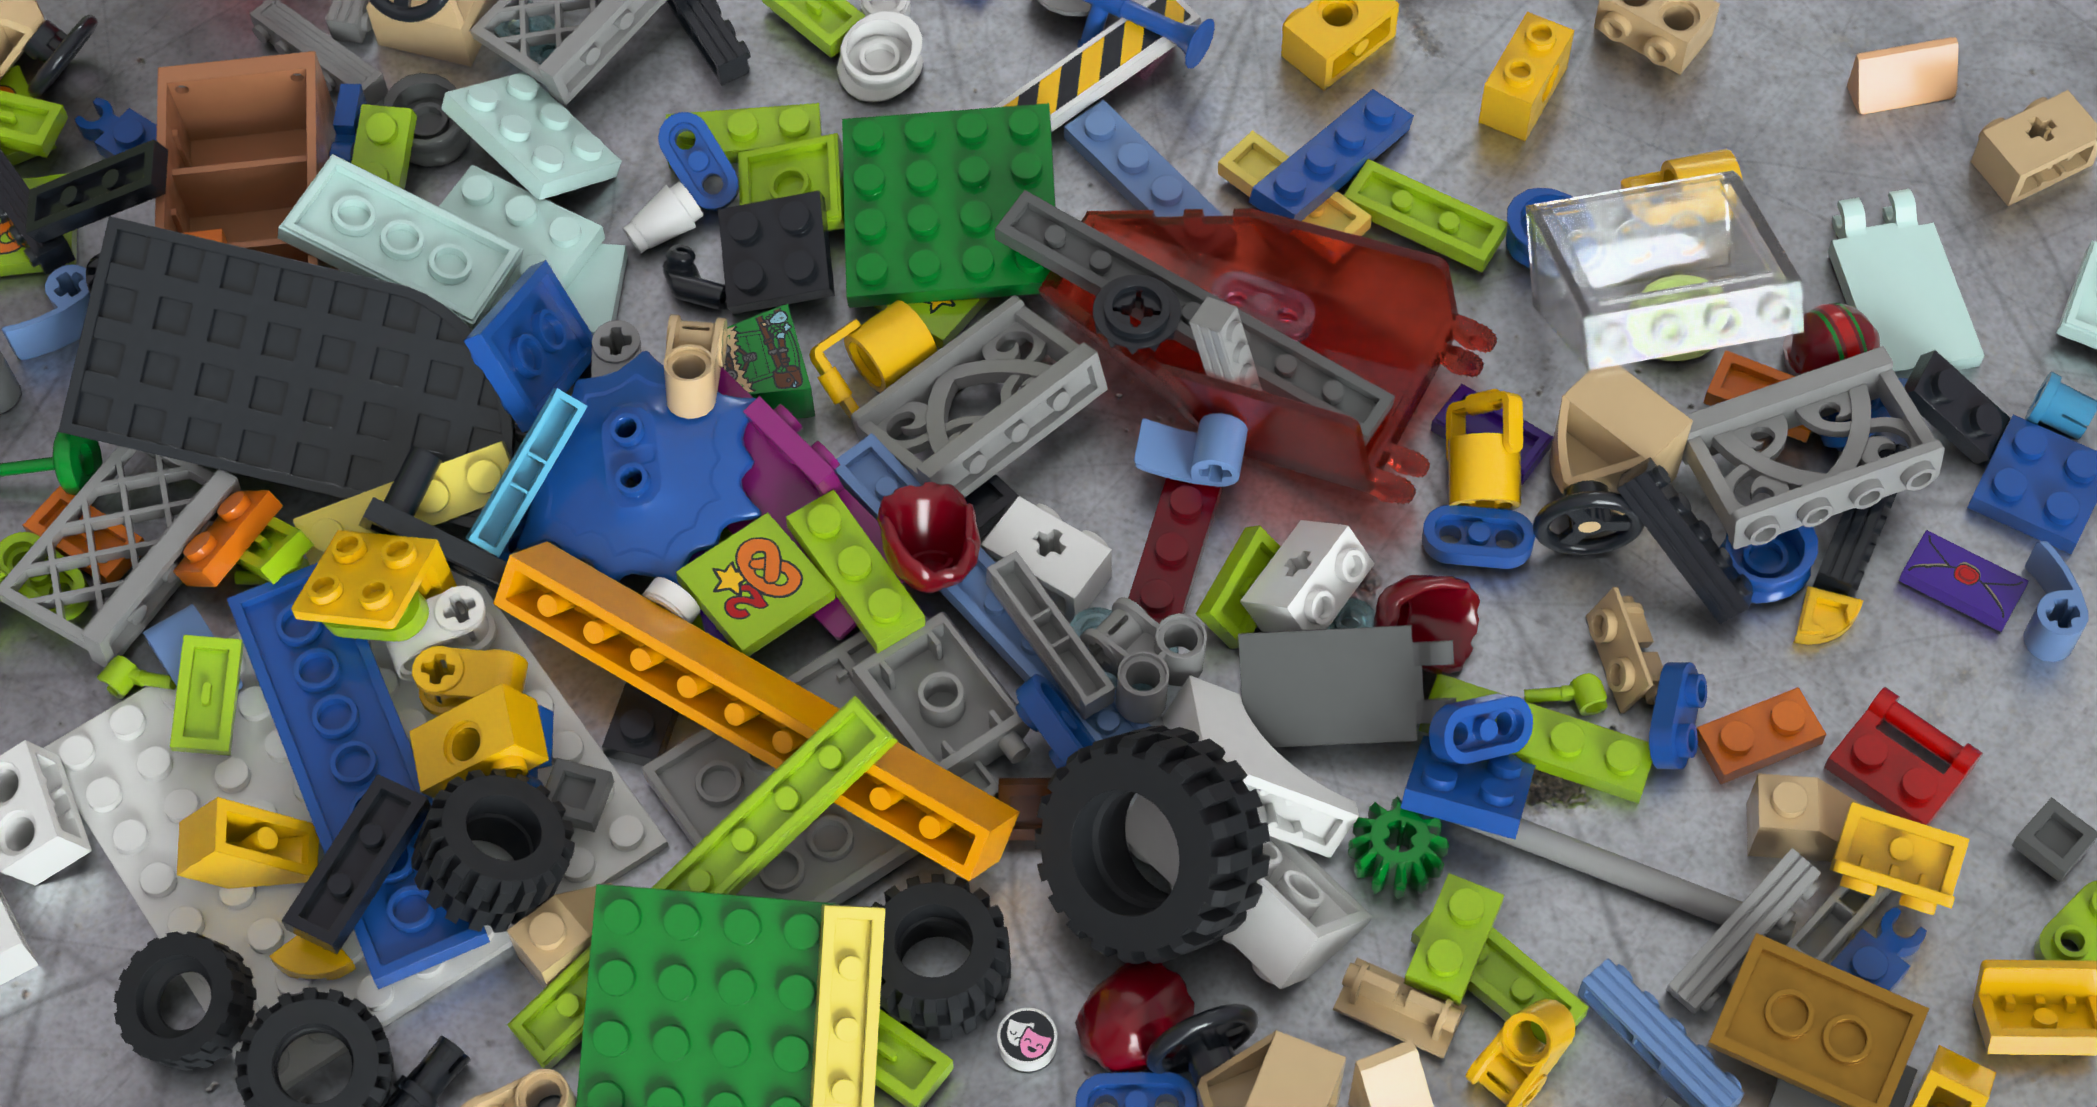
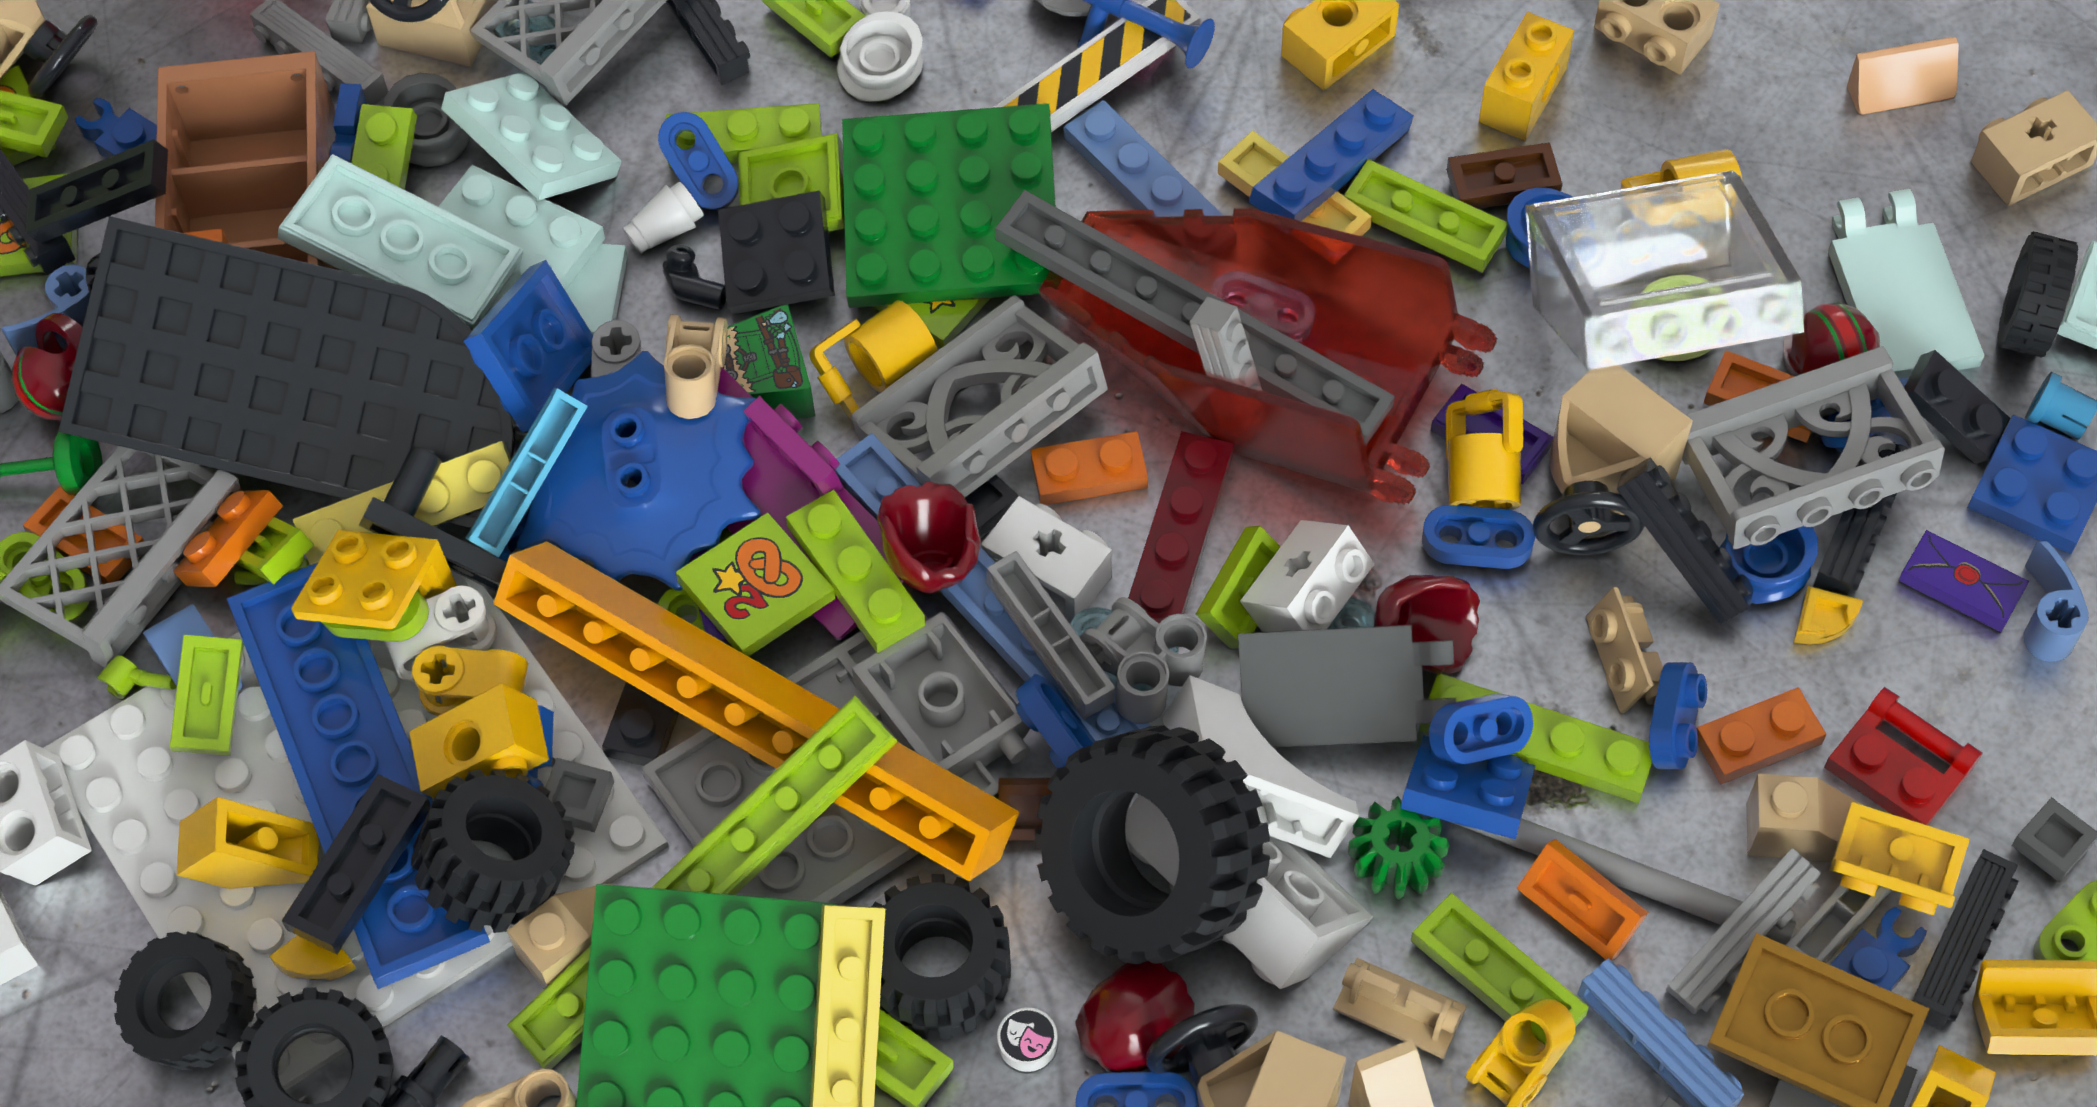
(44, 373): none -> dark red helmet
(672, 598): white tile -> none
(1089, 468): none -> orange plate
(1115, 305): black gear -> none
(1200, 458): medium blue panel -> none
(1454, 939): lime plate -> none
(1502, 174): none -> reddish brown plate
(1582, 900): none -> orange plate
(1585, 690): lime hand -> none
(1965, 938): none -> black piece
(2037, 294): none -> black tyre

